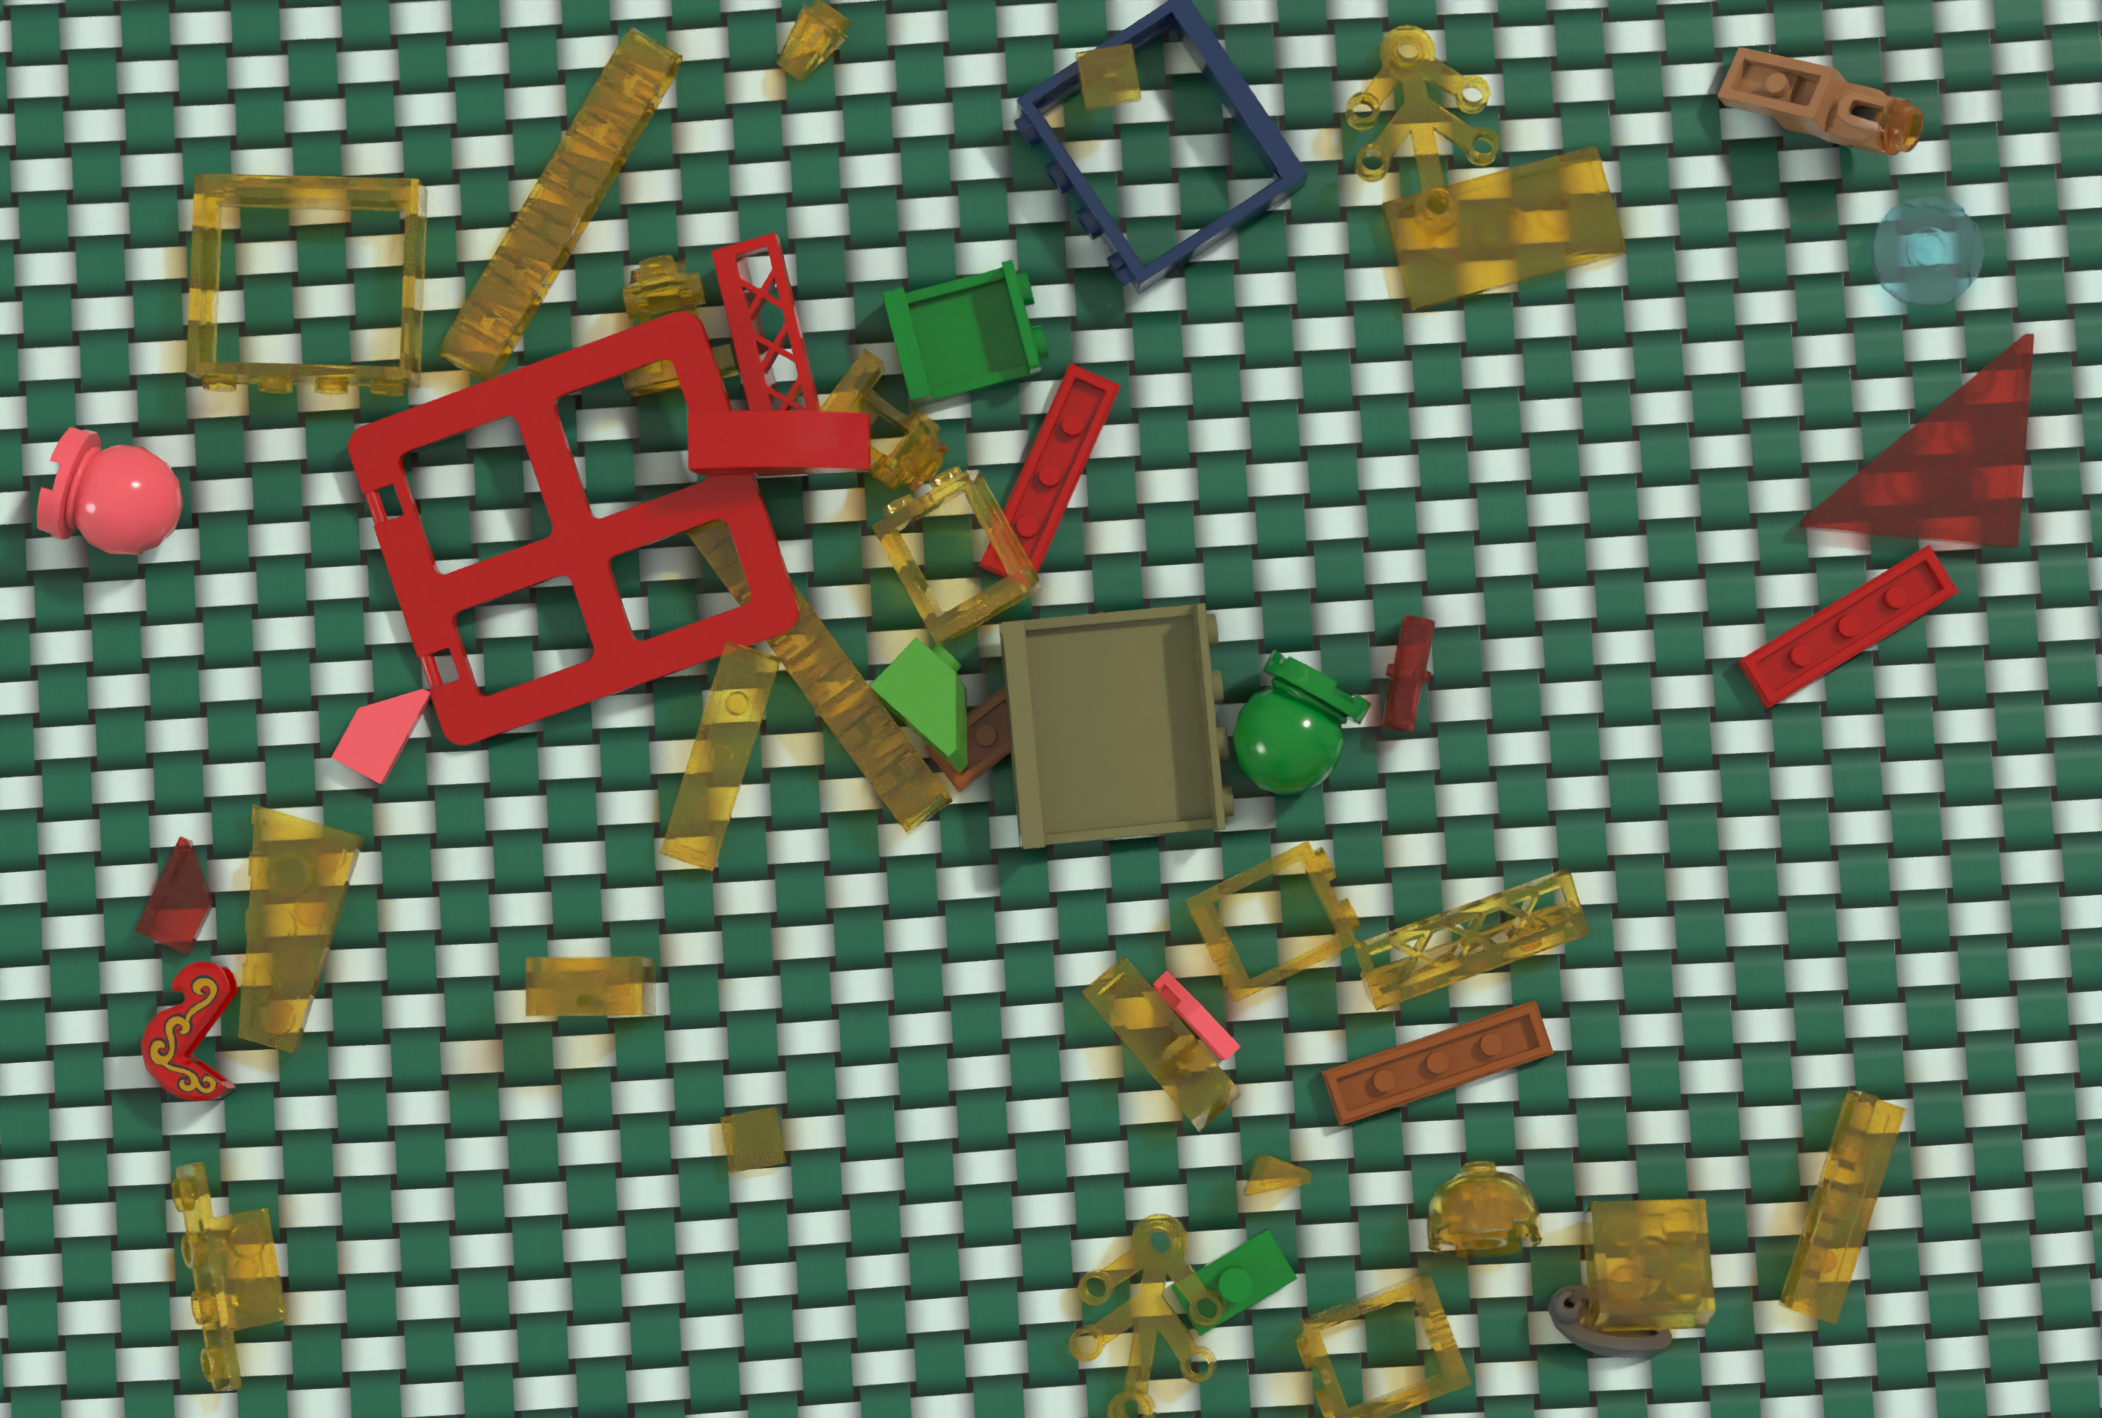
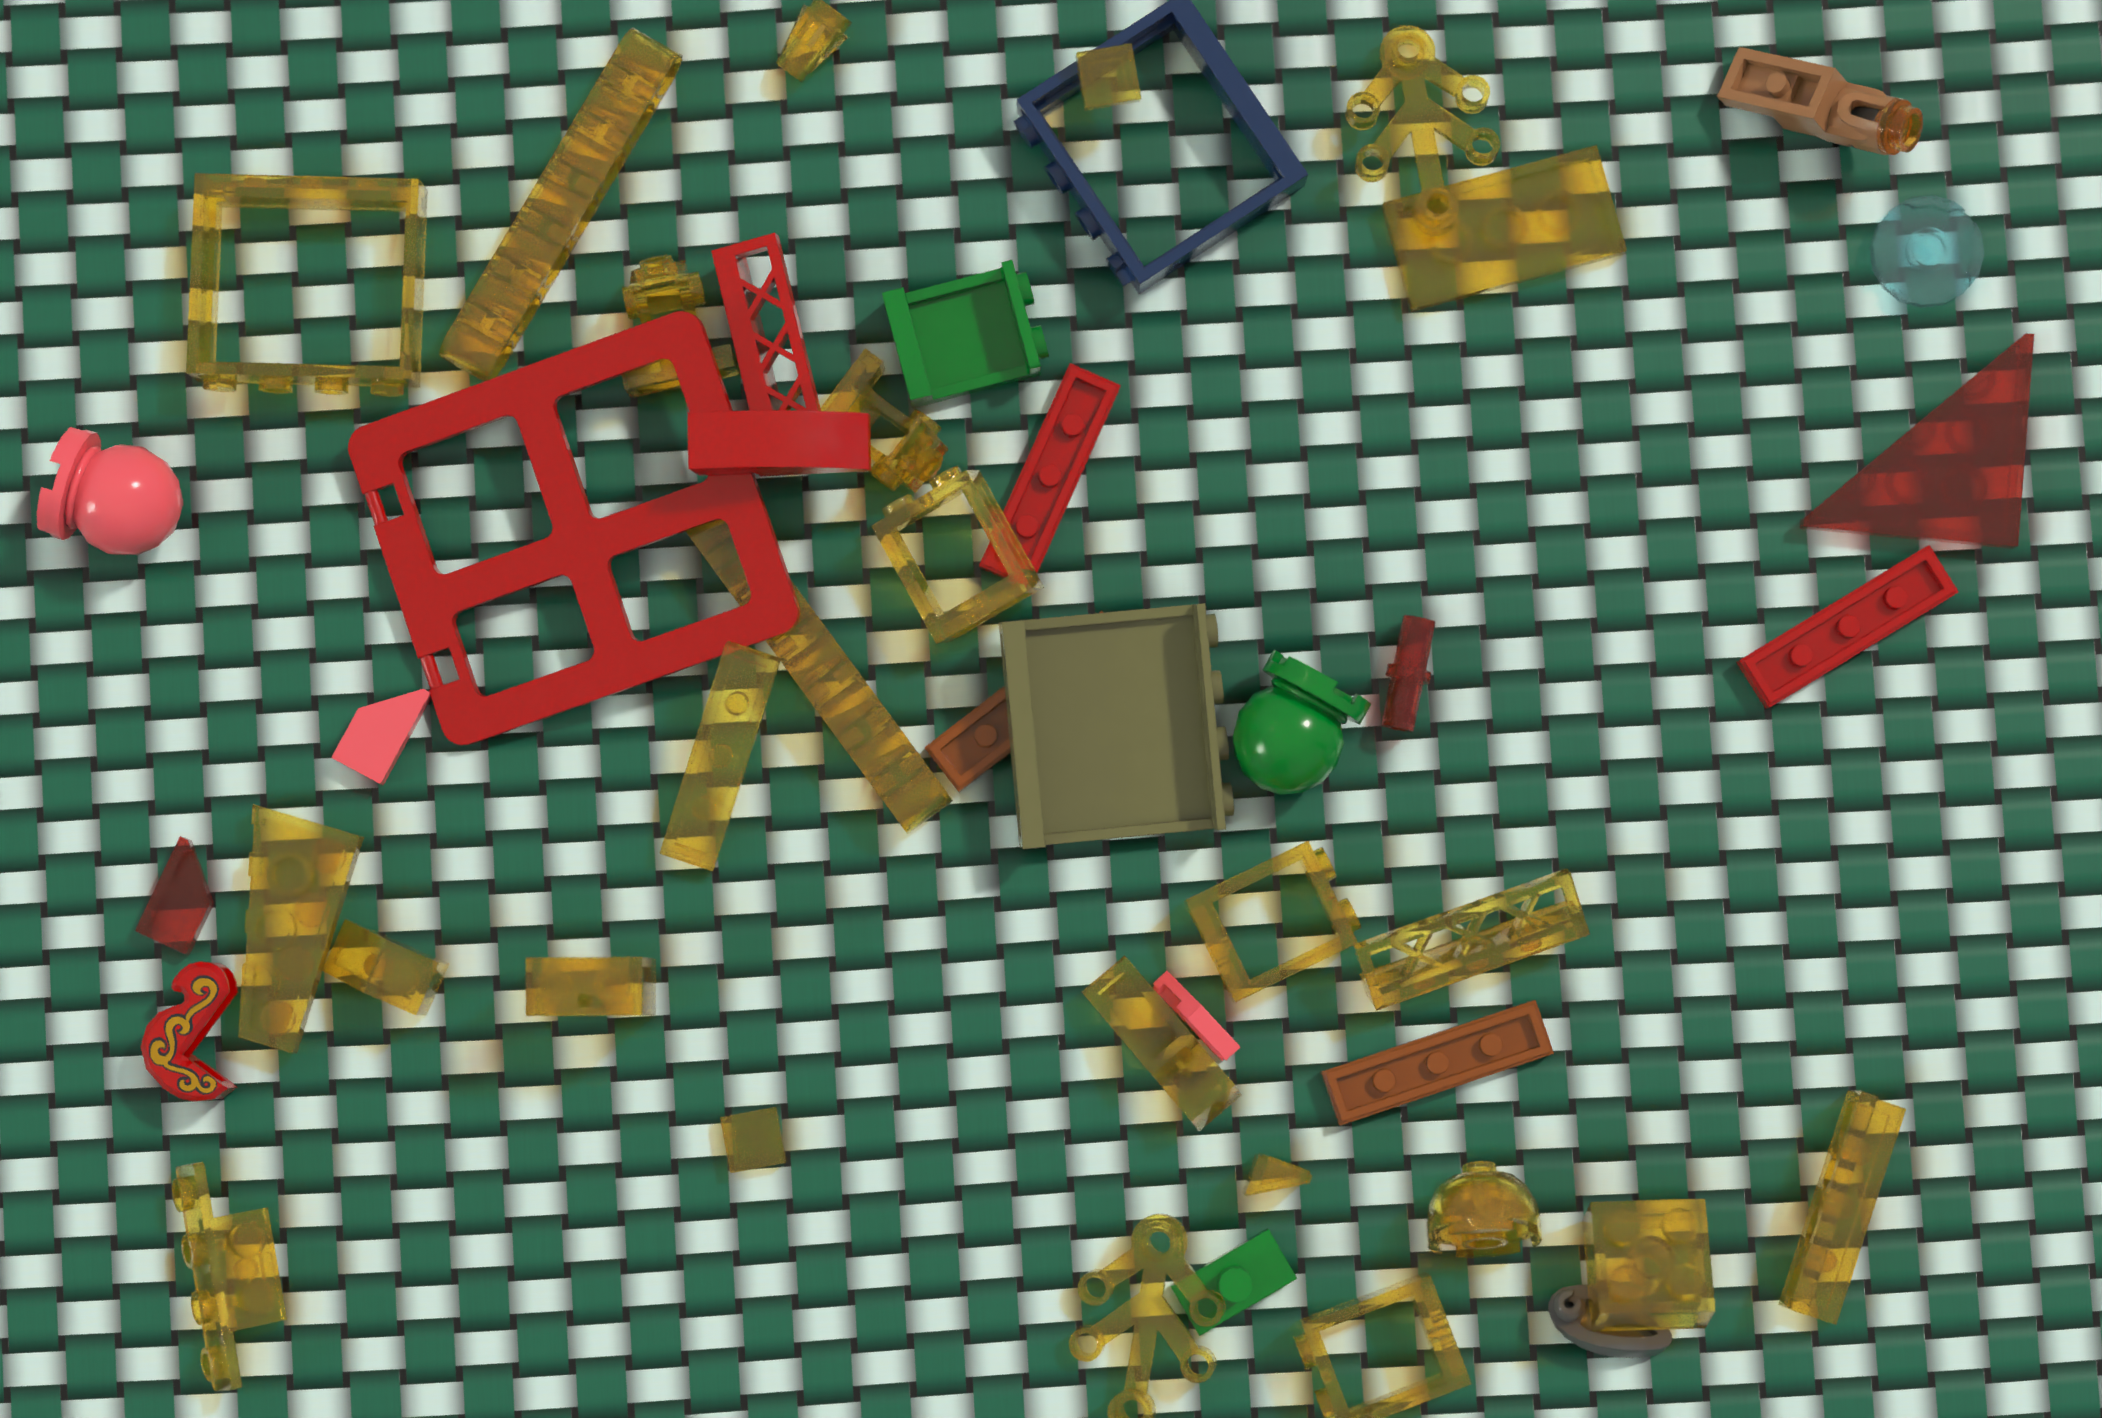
(385, 968): none -> clear yellow slope
(928, 698): bright green slope -> none

